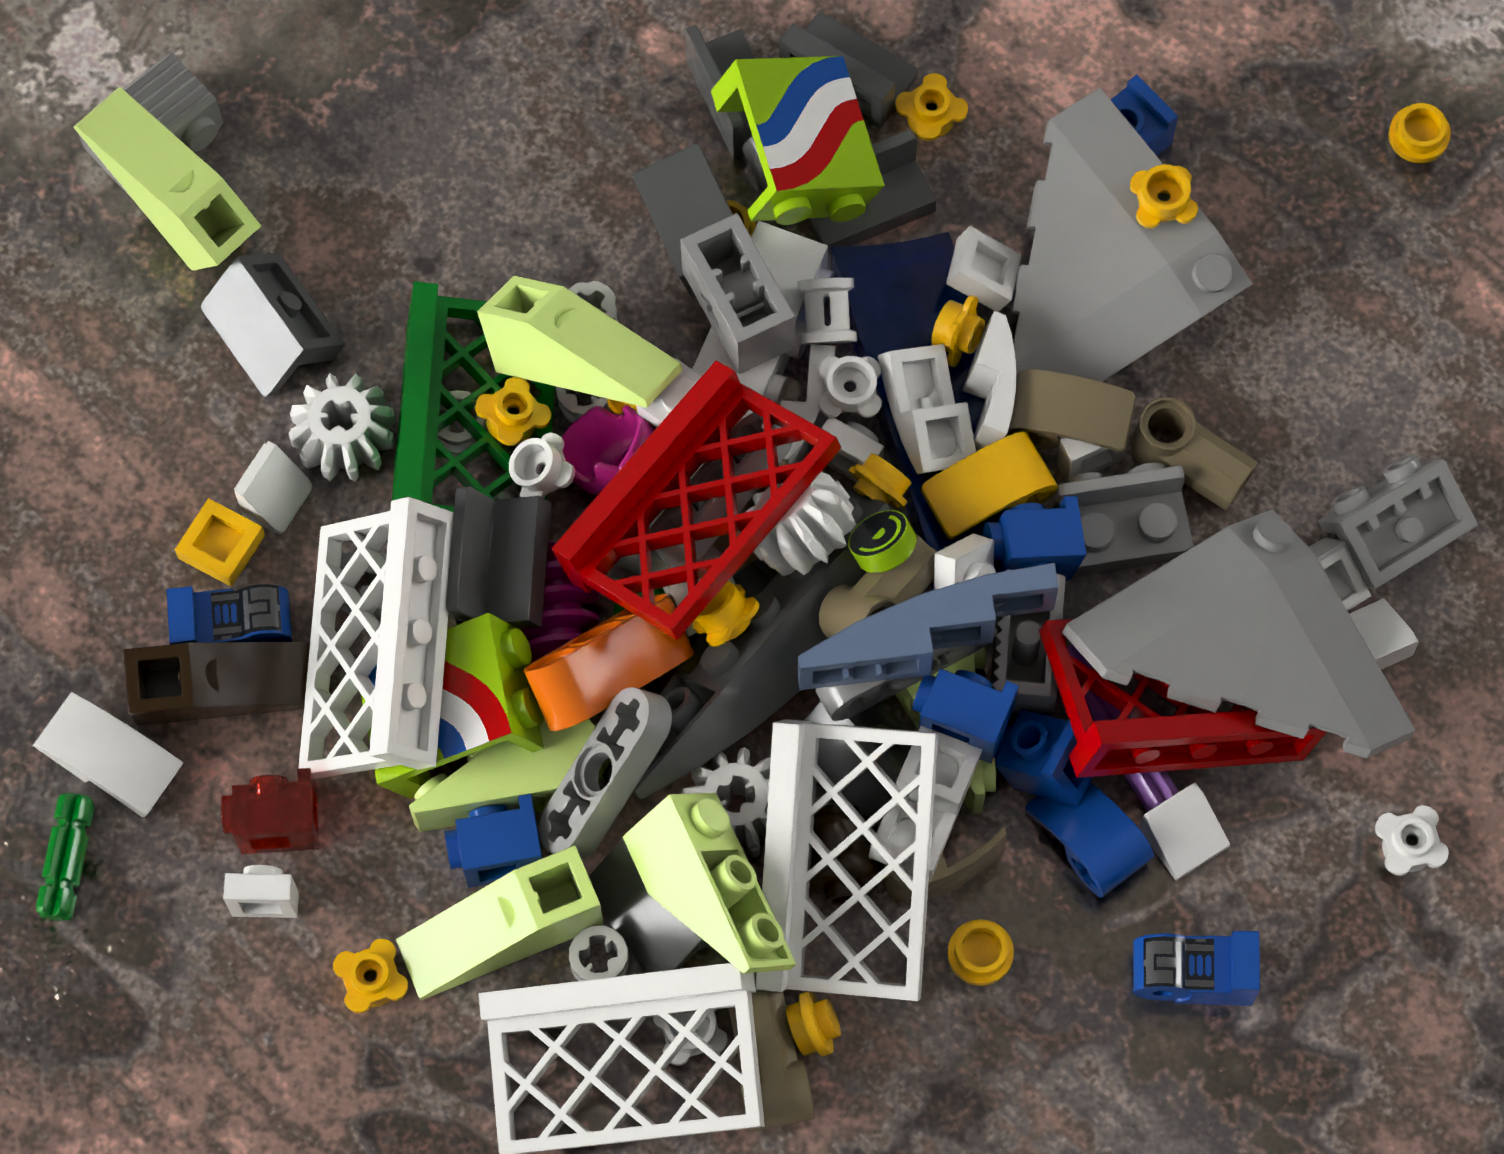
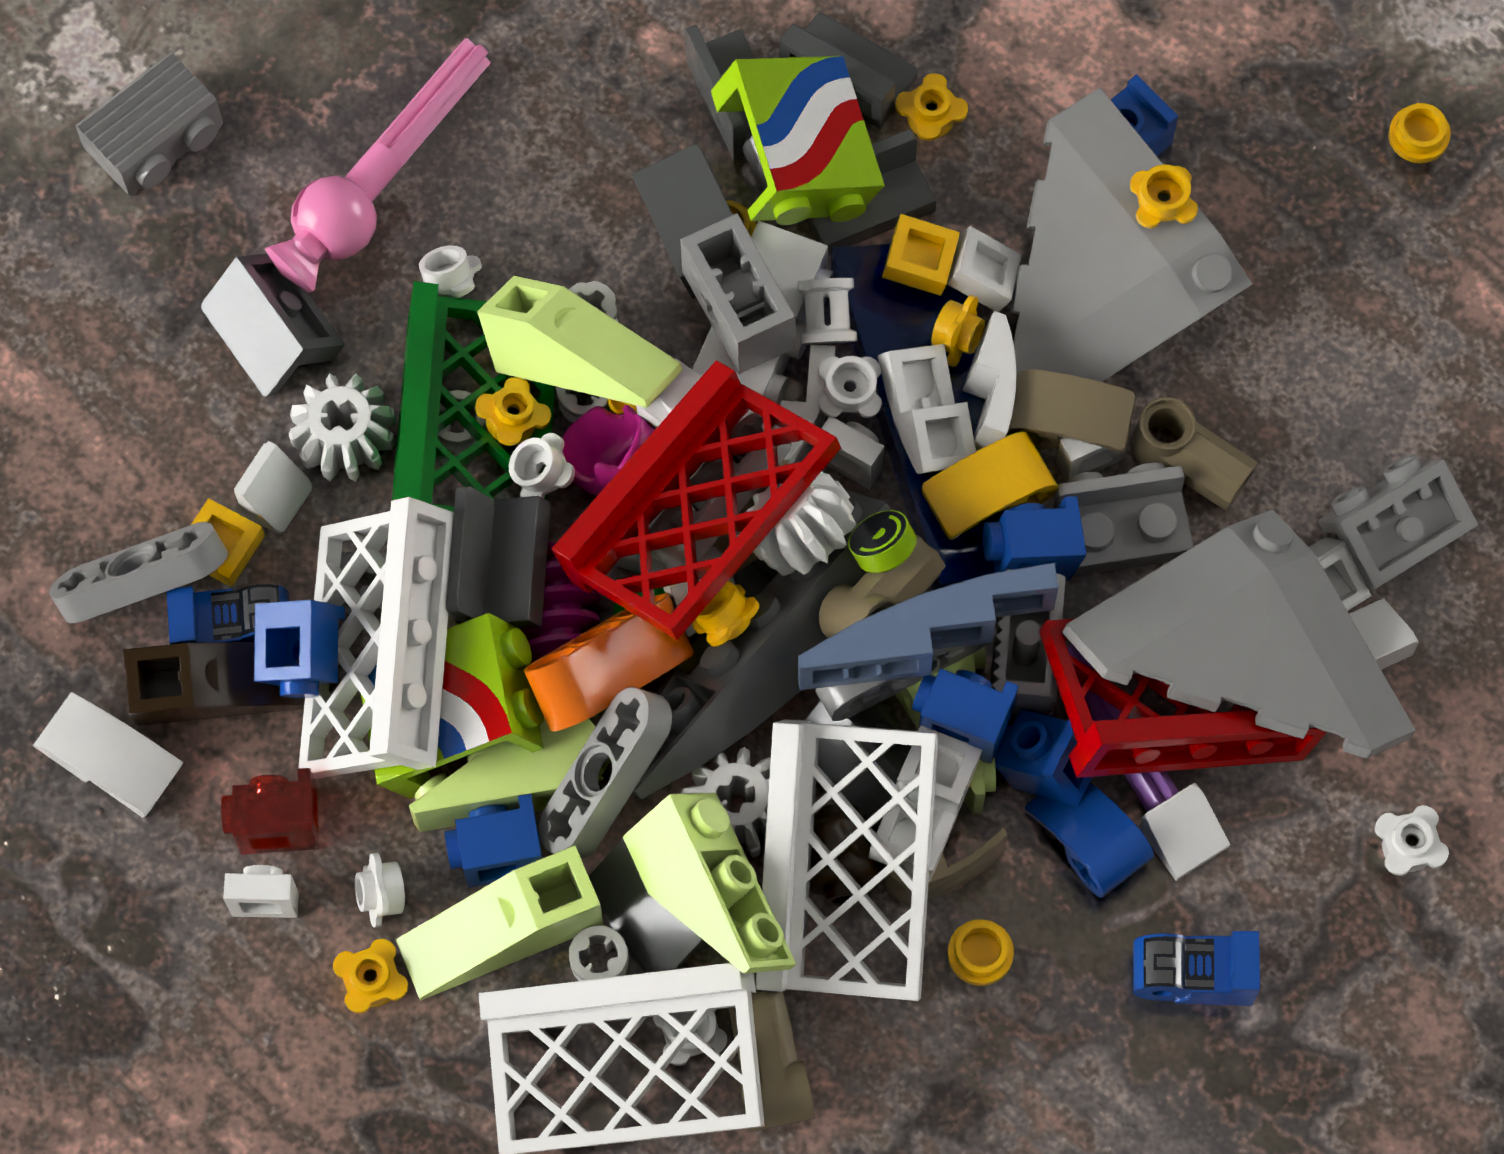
(65, 857): green axle -> none
(138, 572): none -> light grey beam
(168, 181): yellowish green slope -> none
(297, 646): none -> blue brick
(337, 213): none -> bright pink piece
(380, 889): none -> white plate
(450, 269): none -> white plate
(813, 1024): yellow plate -> none
(880, 481): yellow plate -> none
(920, 254): none -> yellow plate
(964, 561): white plate -> none

